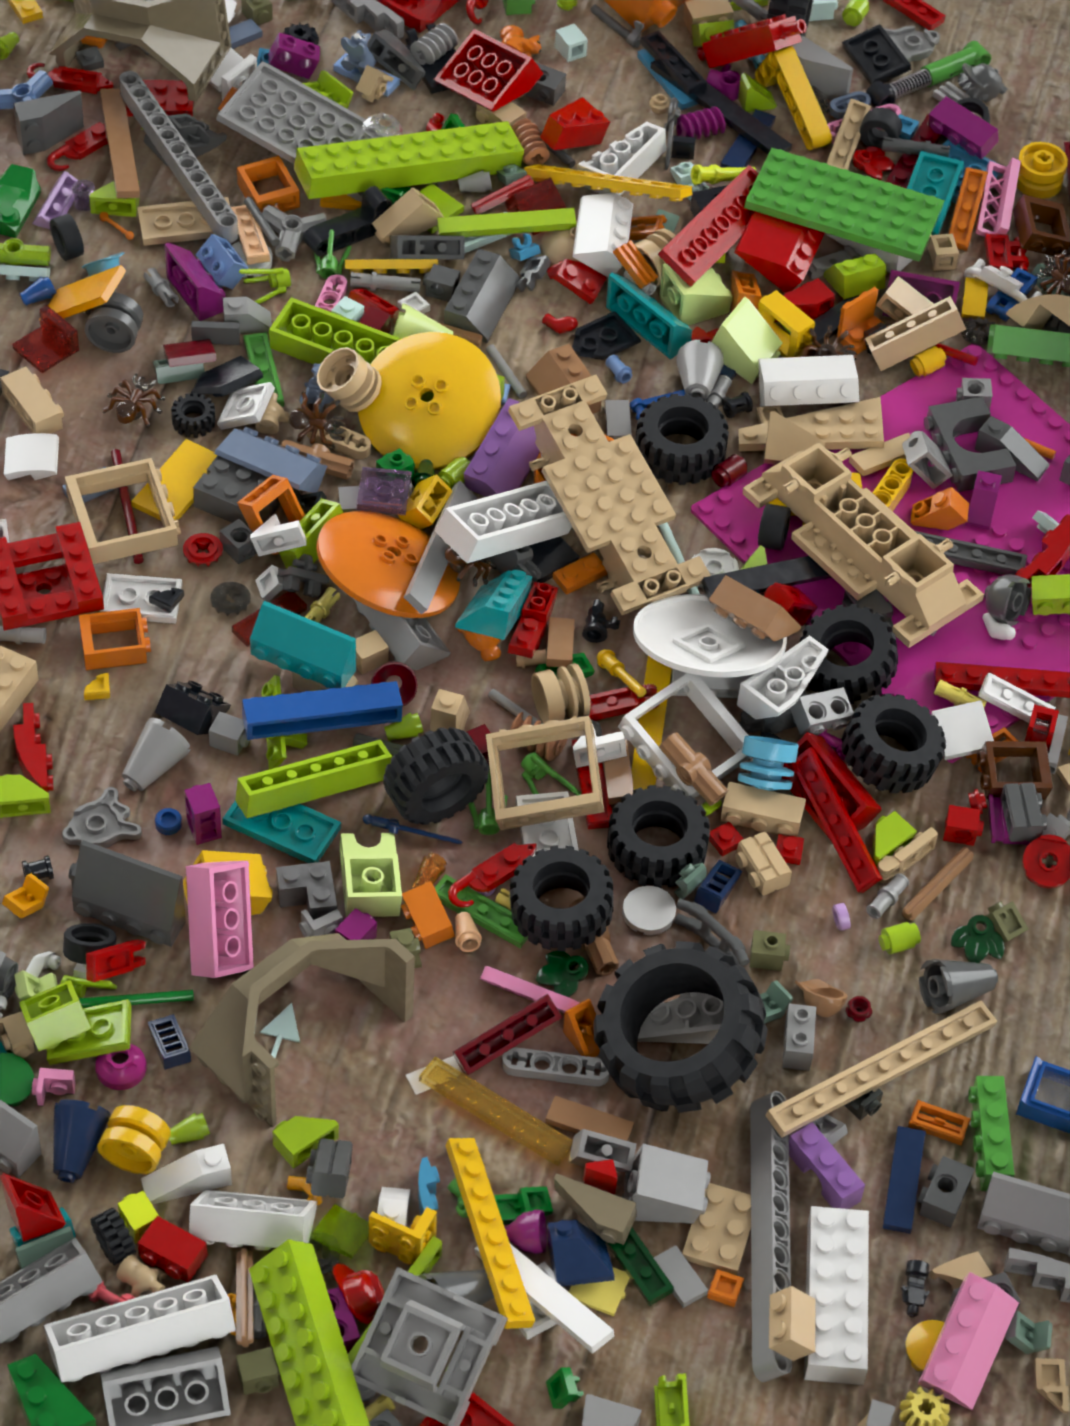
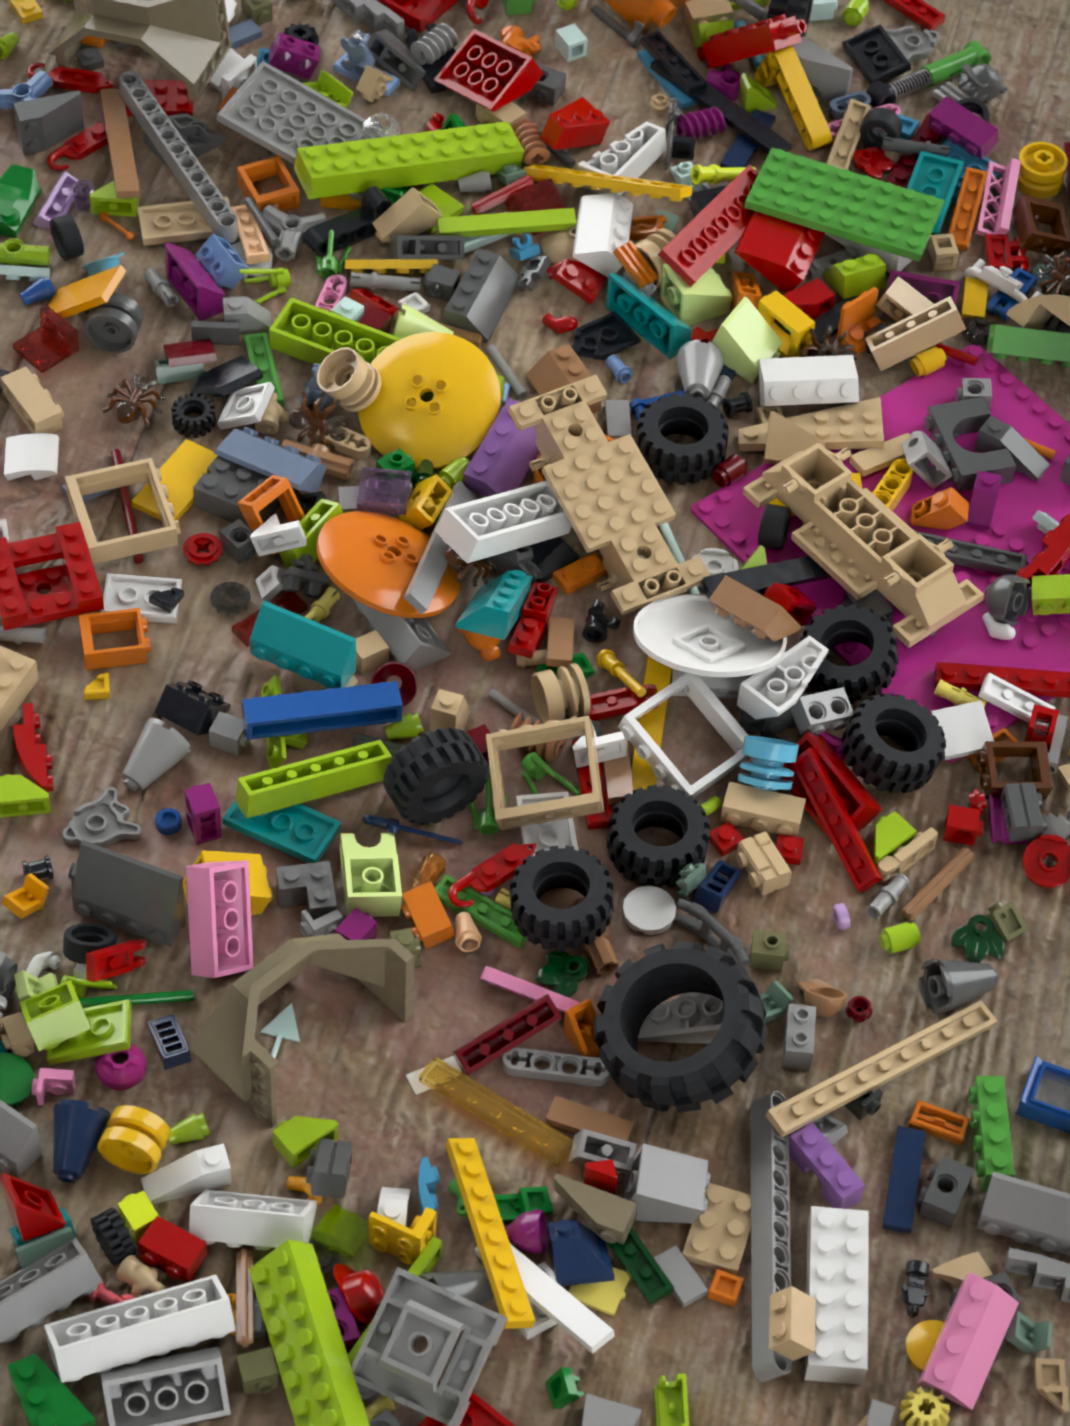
(693, 768): medium nougat piece -> none

